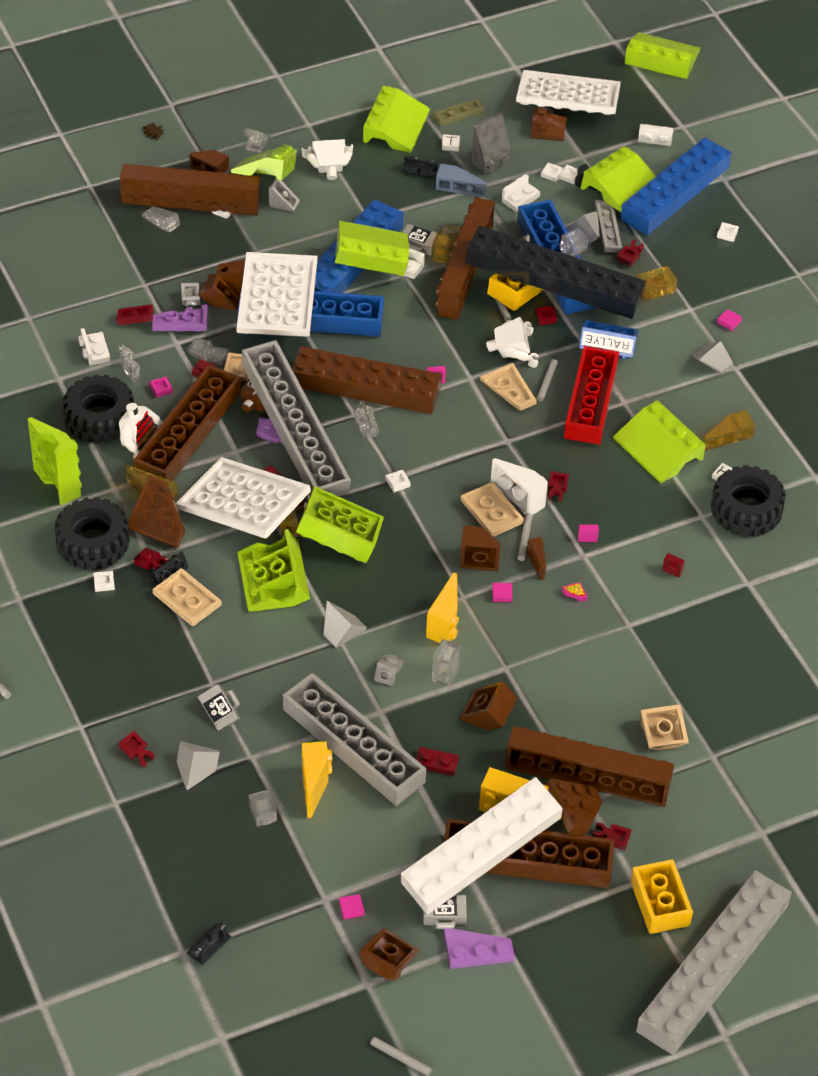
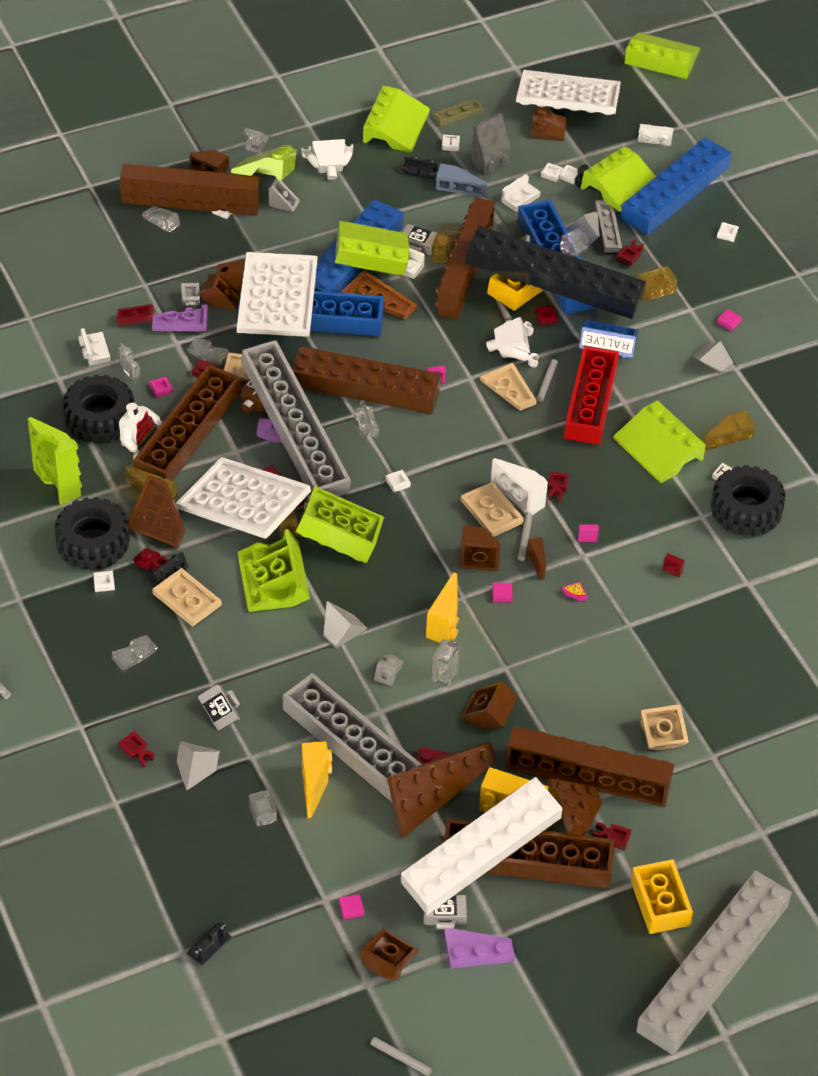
(135, 653): none -> clear slope
(153, 131): dark brown piece -> none
(394, 302): none -> dark orange wing
(429, 786): none -> reddish brown wing

